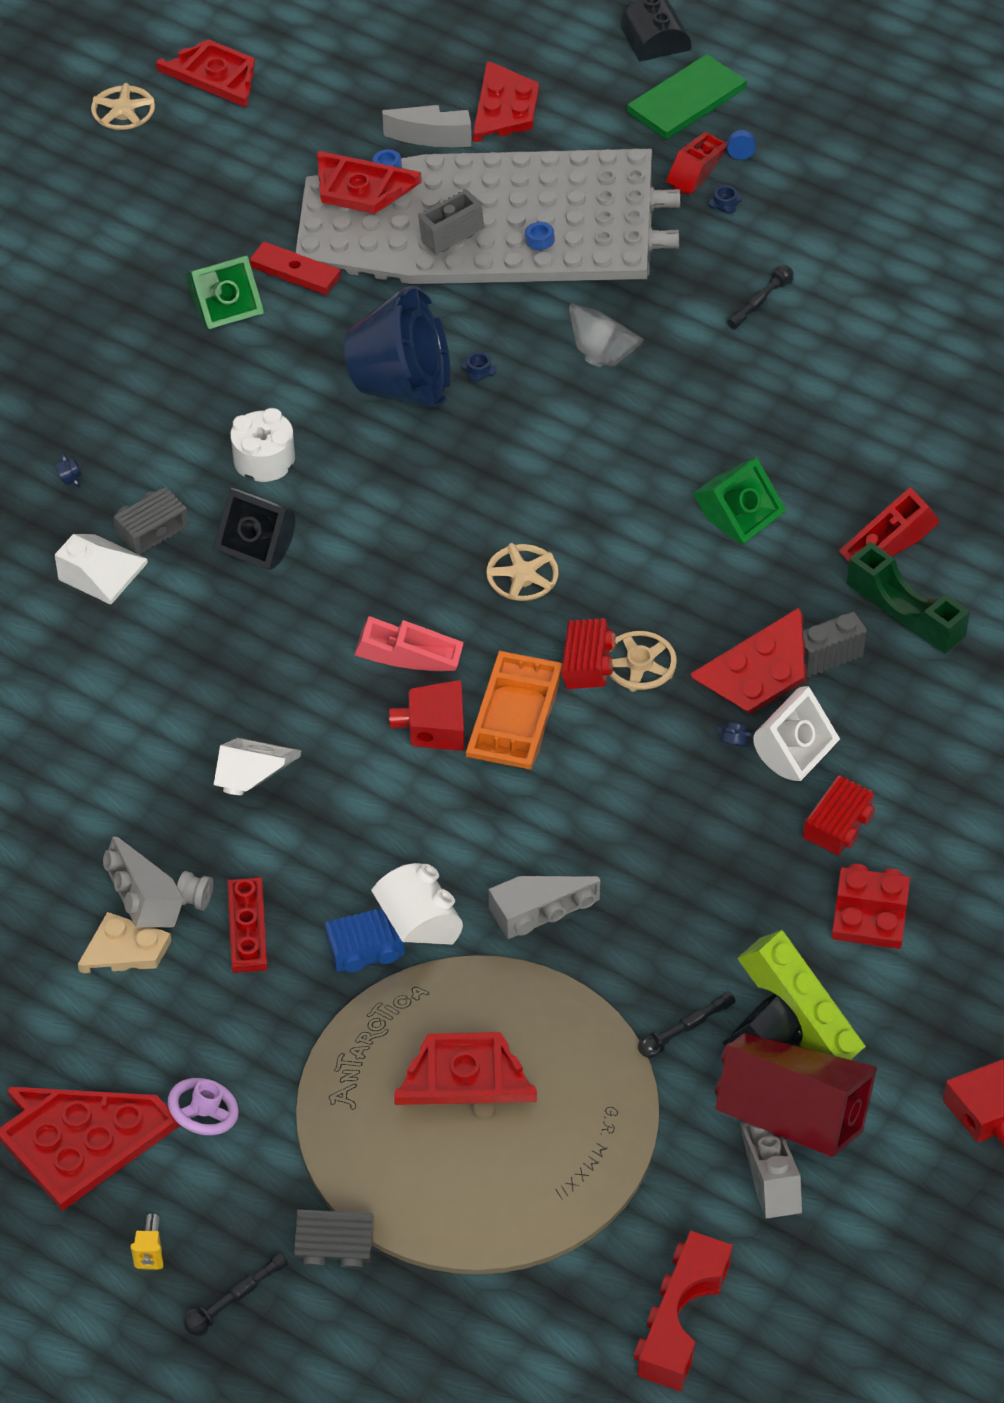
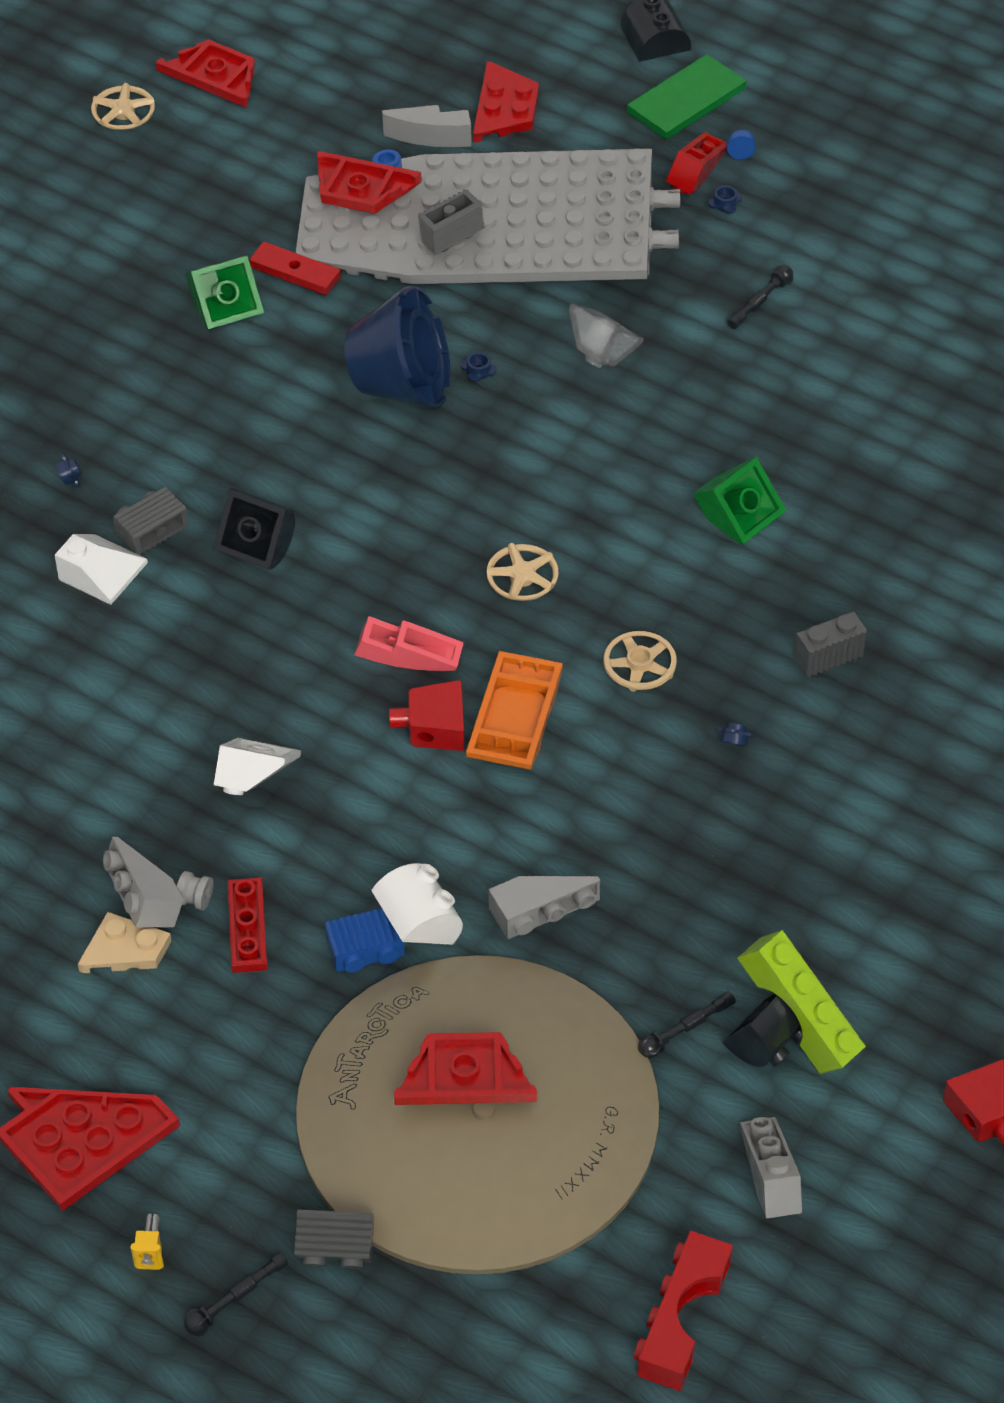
(205, 1102): lavender piece -> none
(262, 445): white brick -> none
(539, 235): blue tile -> none
(587, 653): red brick -> none
(760, 666): red wing -> none
(795, 736): white brick -> none
(795, 1092): dark red slope -> none
(839, 815): red brick -> none
(871, 906): red plate -> none
(878, 579): dark green arch -> none
(896, 527): red slope -> none

